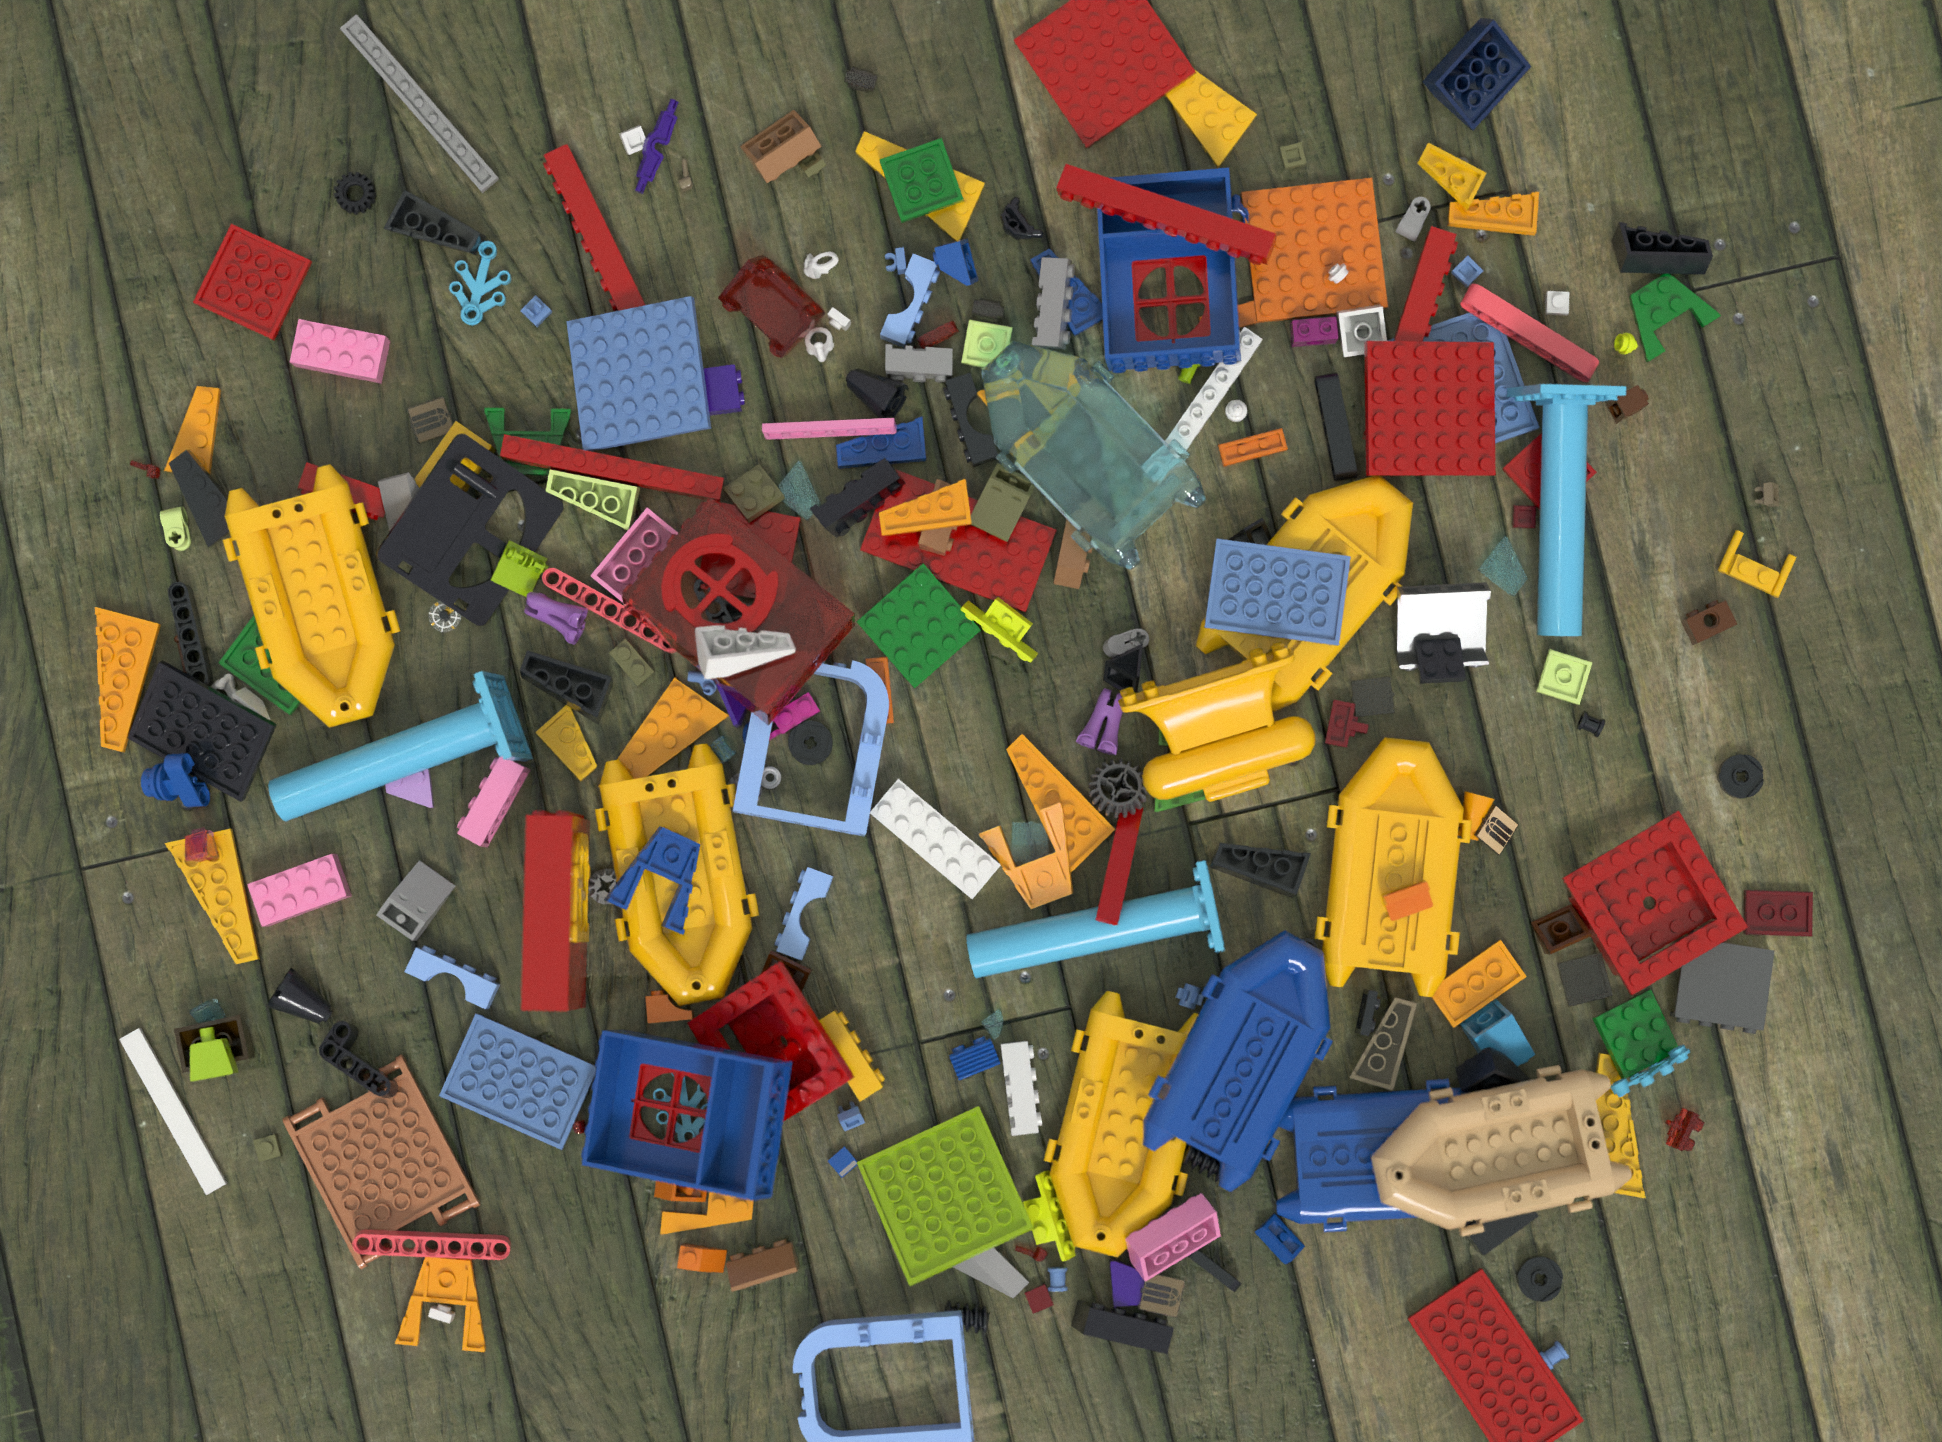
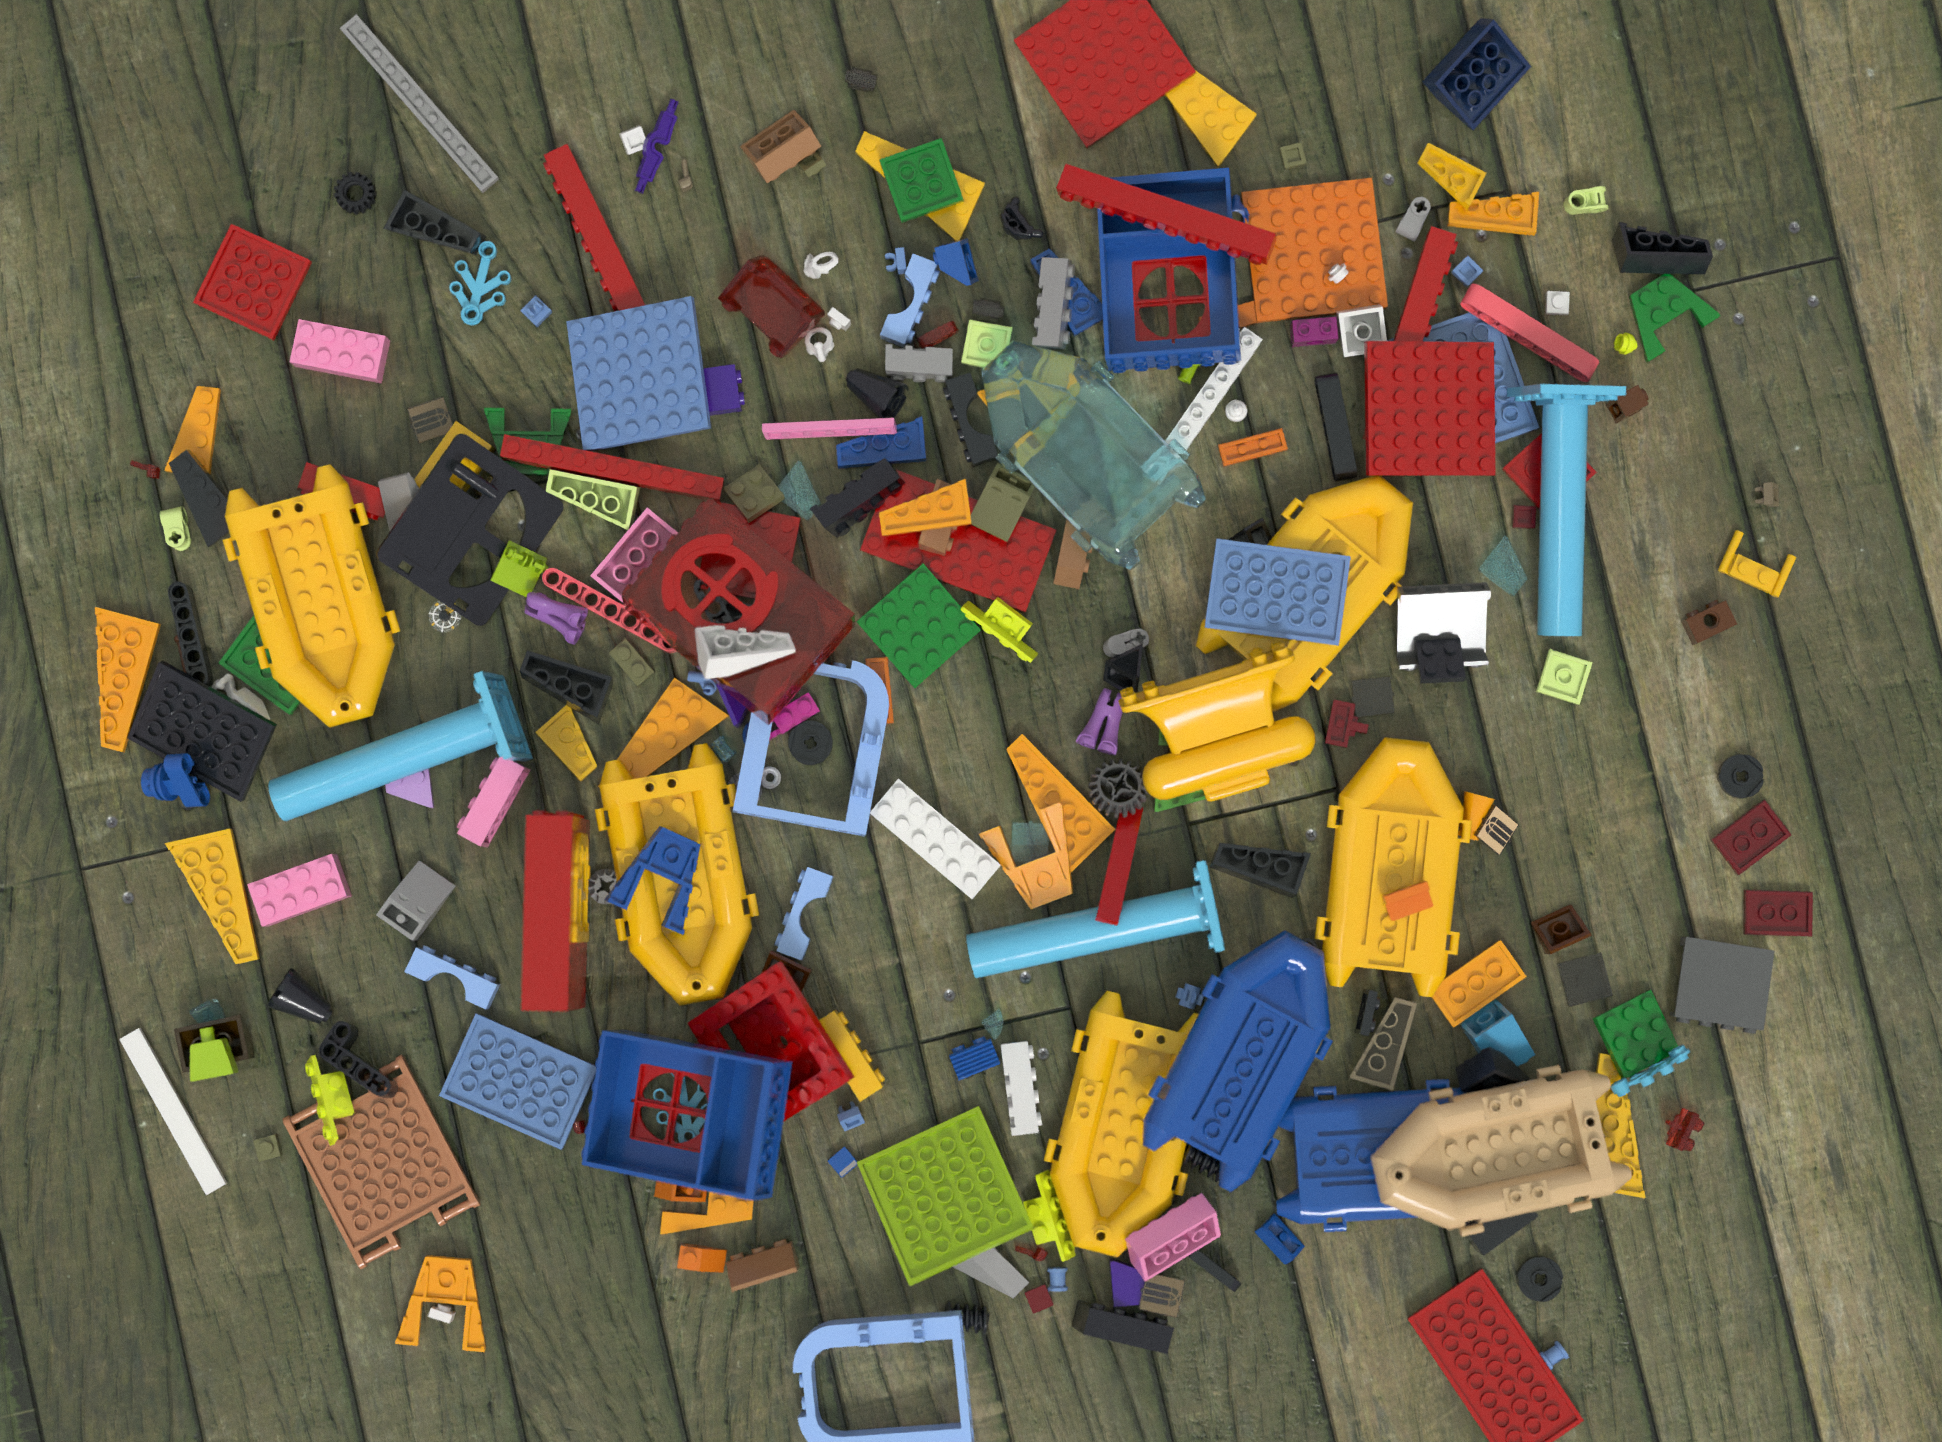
(200, 846): clear pink slope -> none
(331, 1096): none -> neon yellow bracket
(422, 1250): coral beam -> none
(662, 1009): orange arch -> none
(1590, 724): black bush -> none
(1591, 201): none -> yellowish green piece
(1685, 891): red piece -> none
(1750, 837): none -> dark red tile

